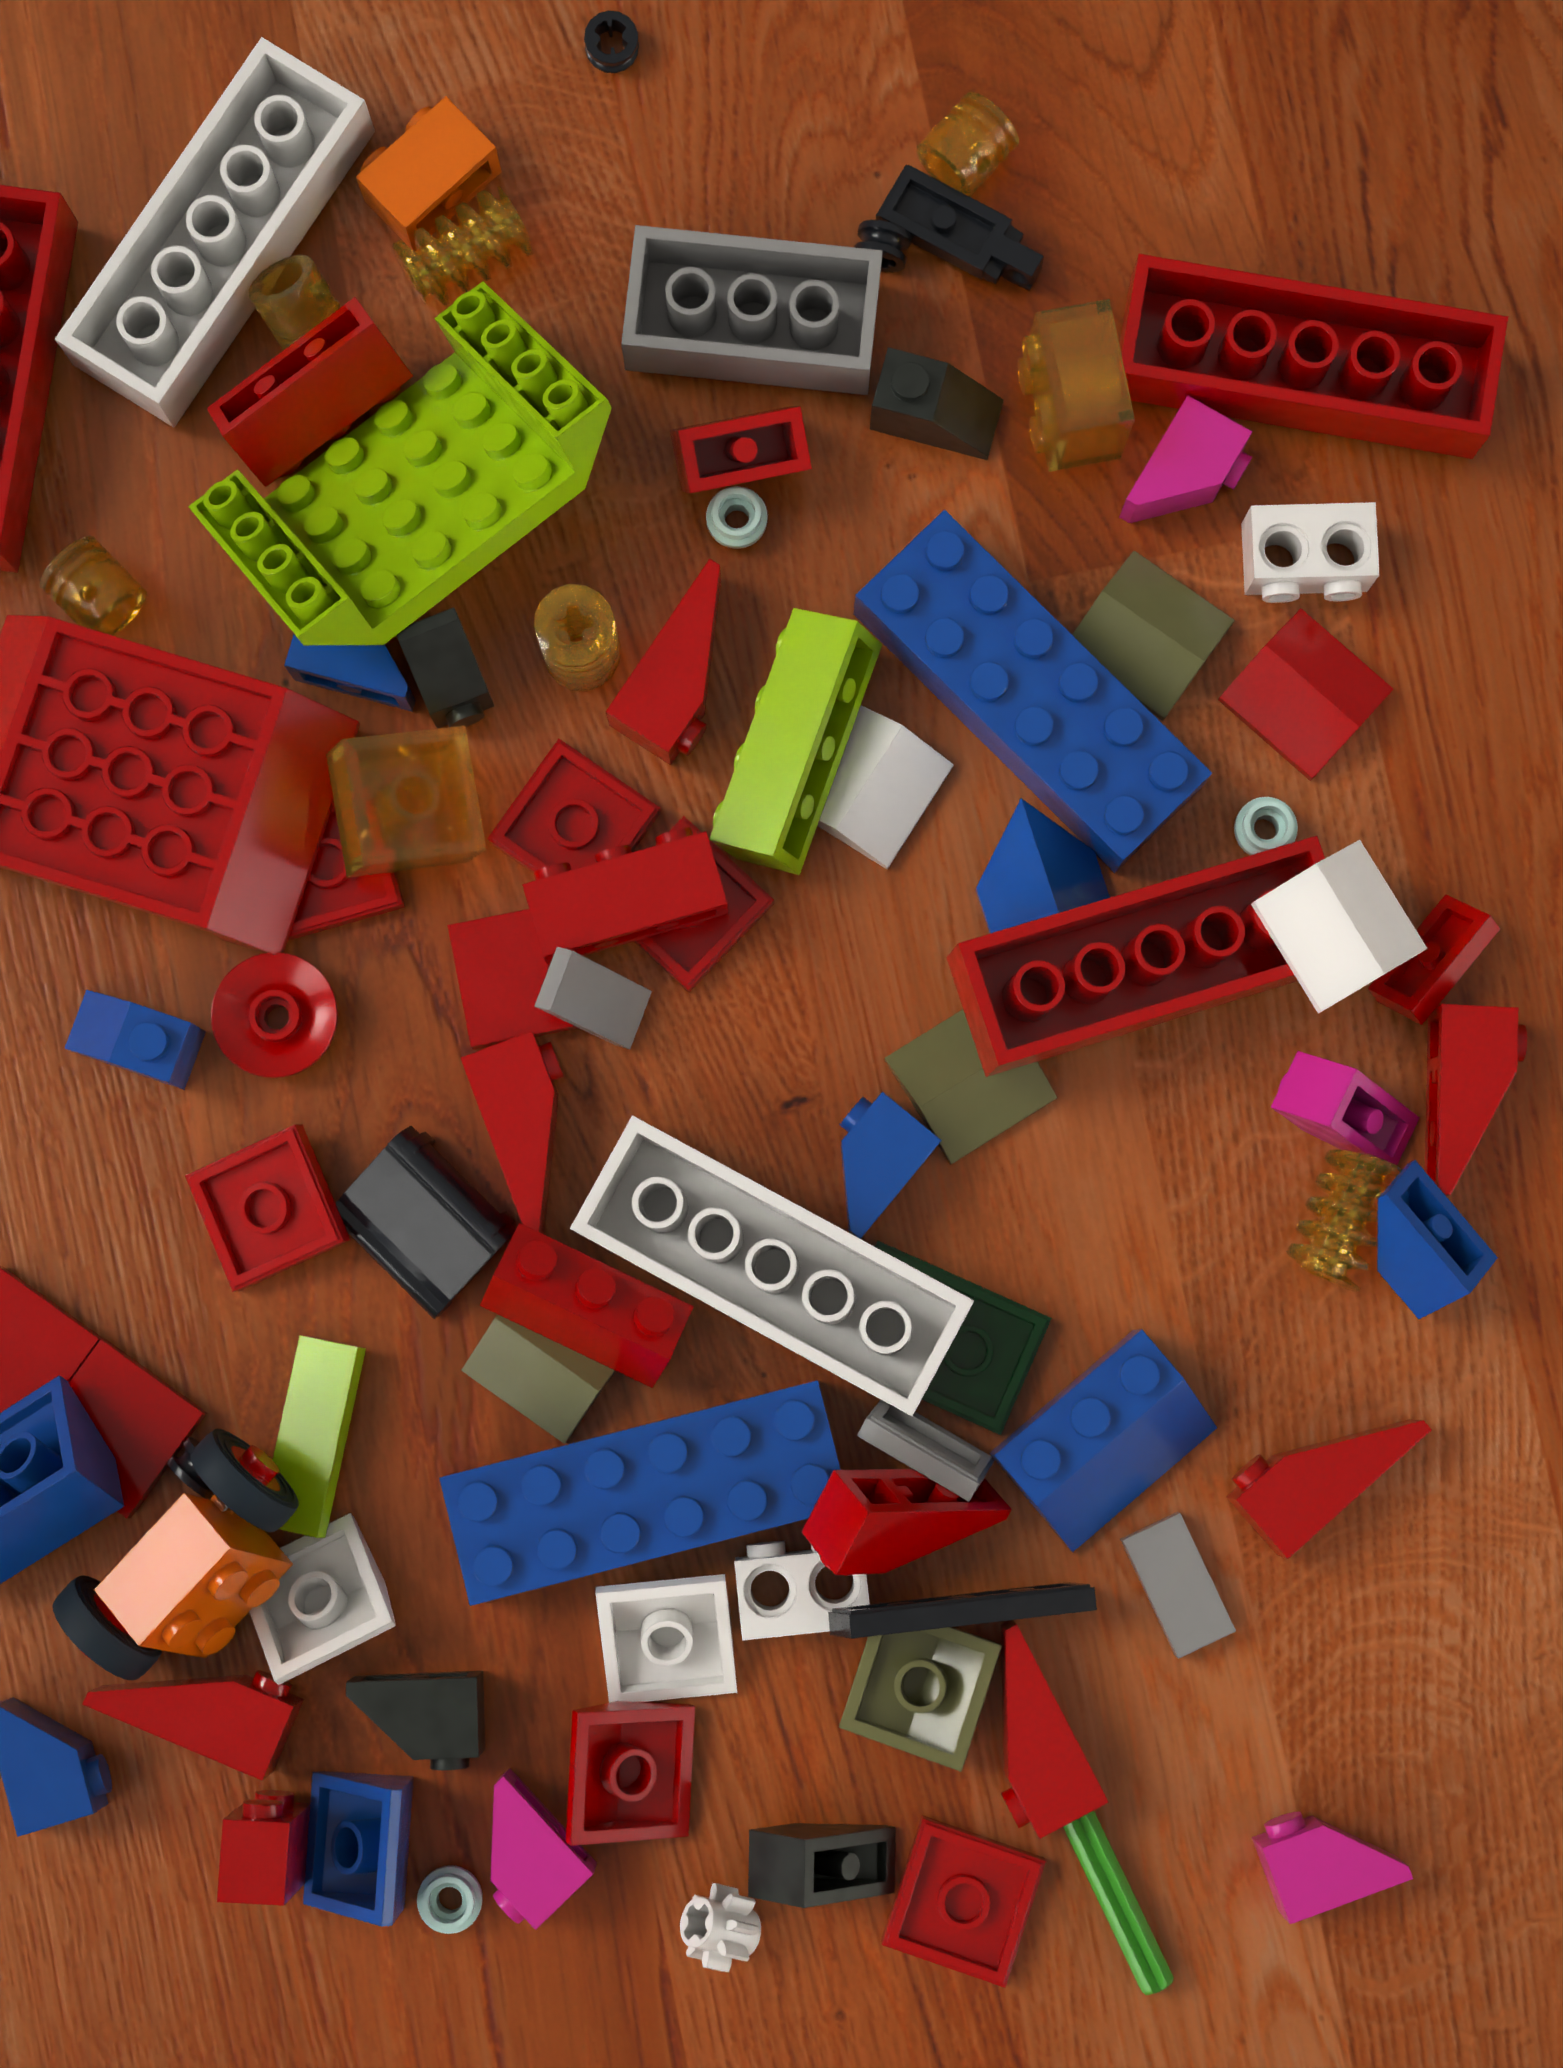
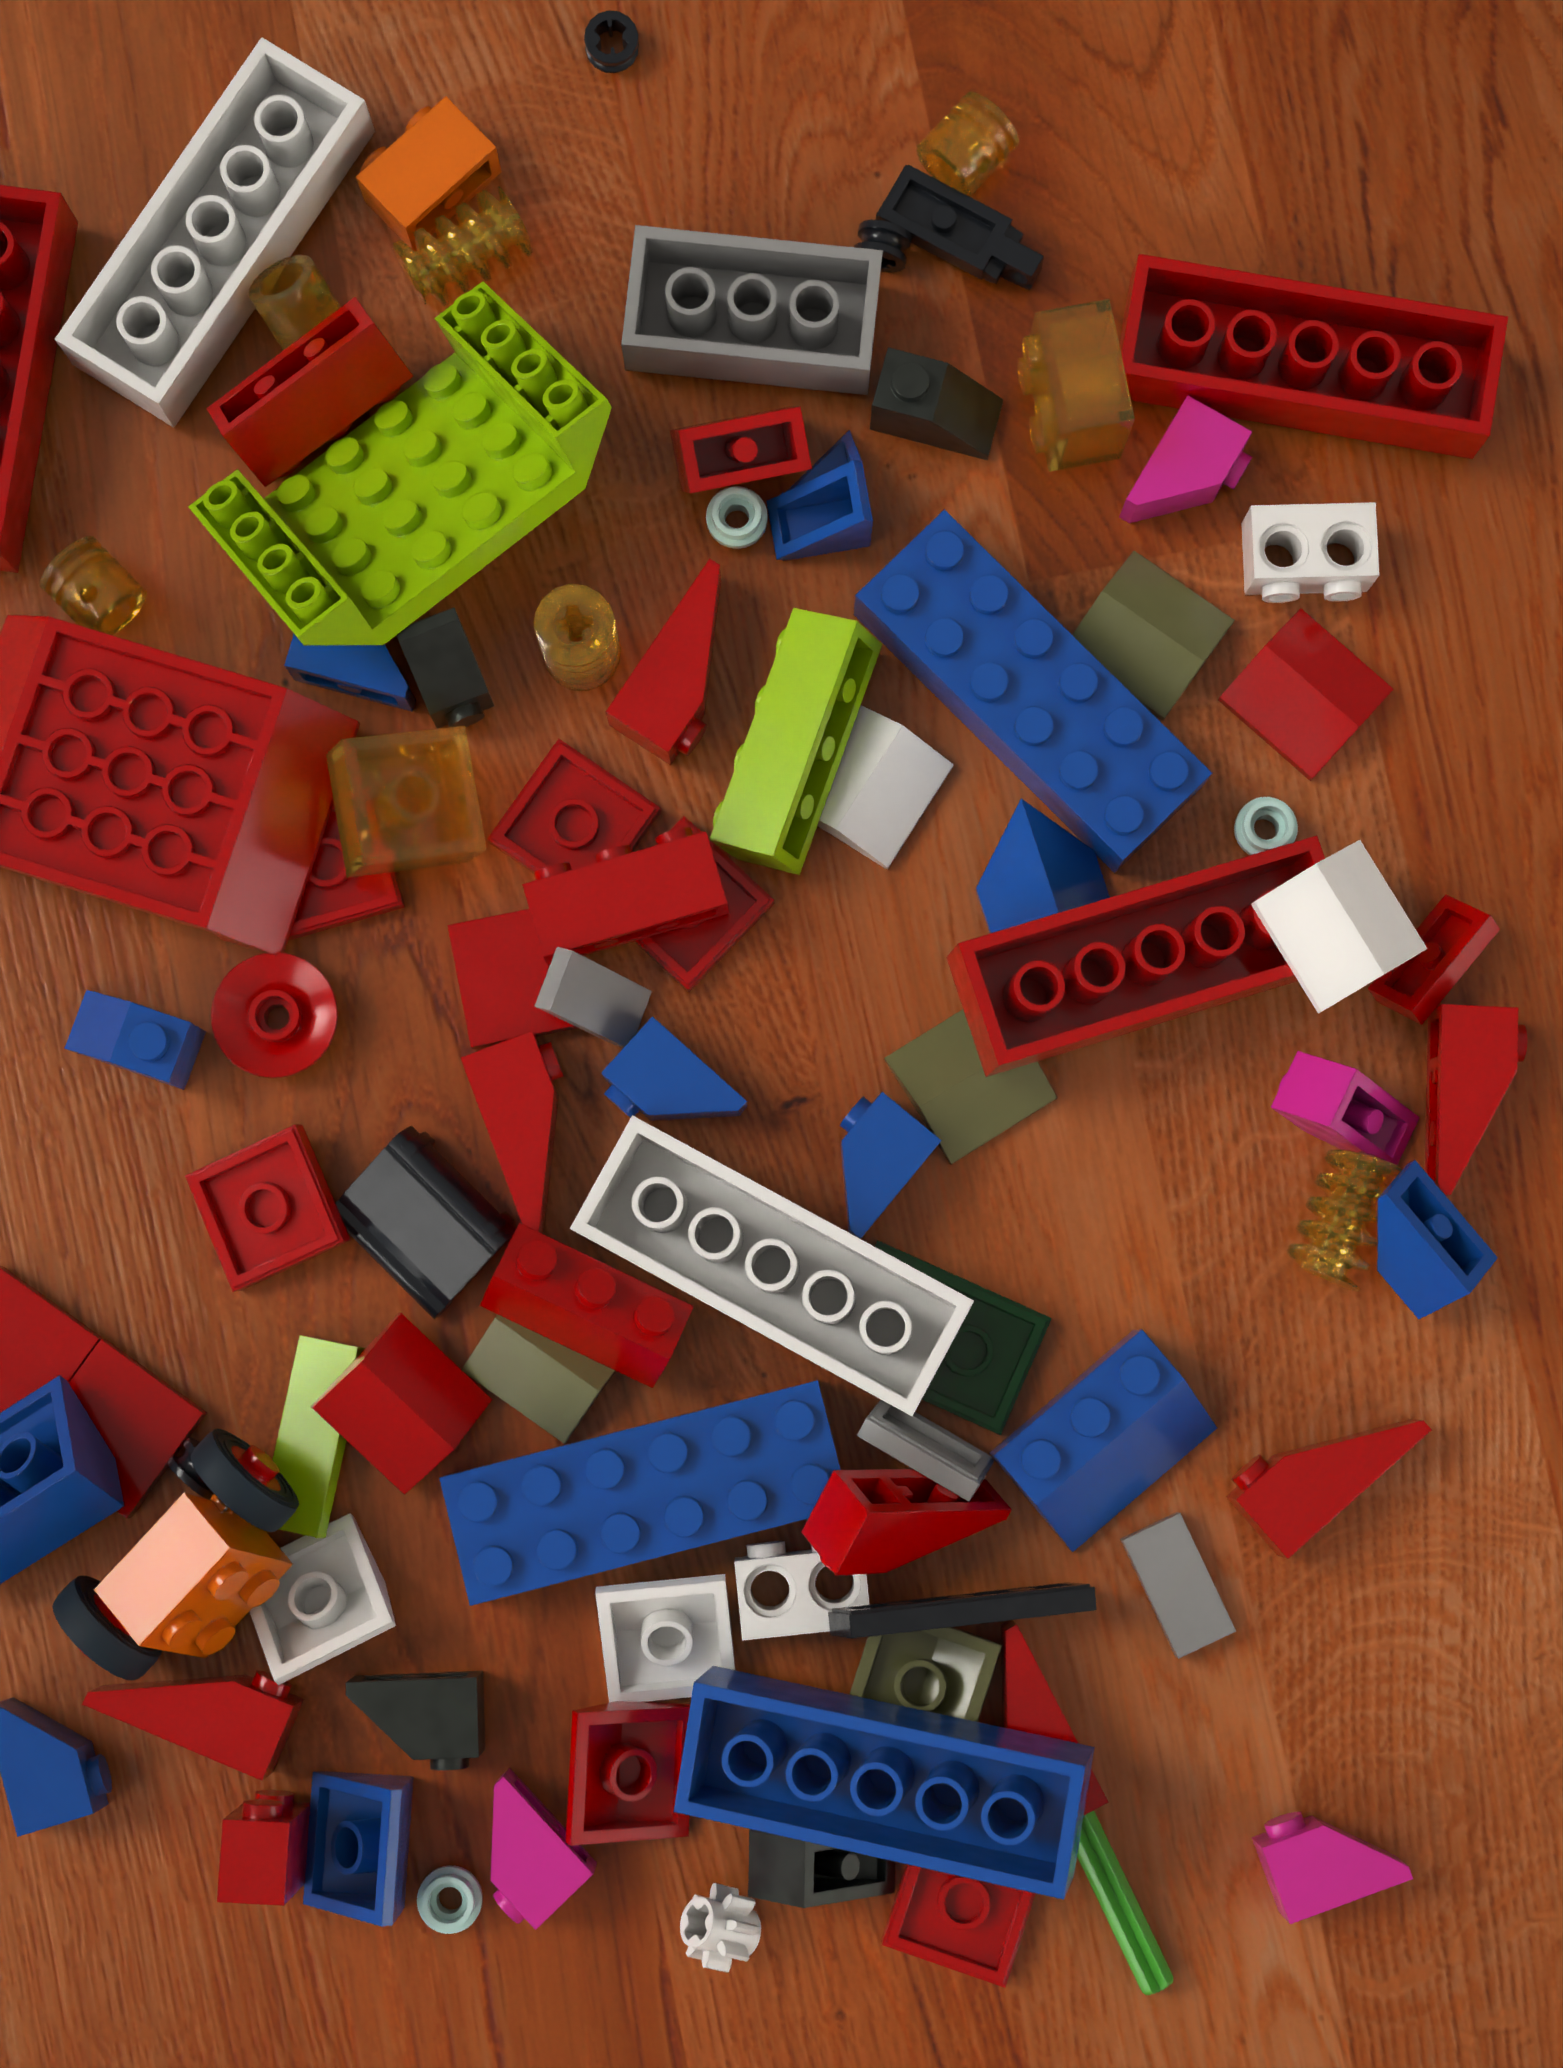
(402, 1404): none -> red slope
(667, 1080): none -> blue slope
(824, 507): none -> blue slope
(885, 1780): none -> blue brick

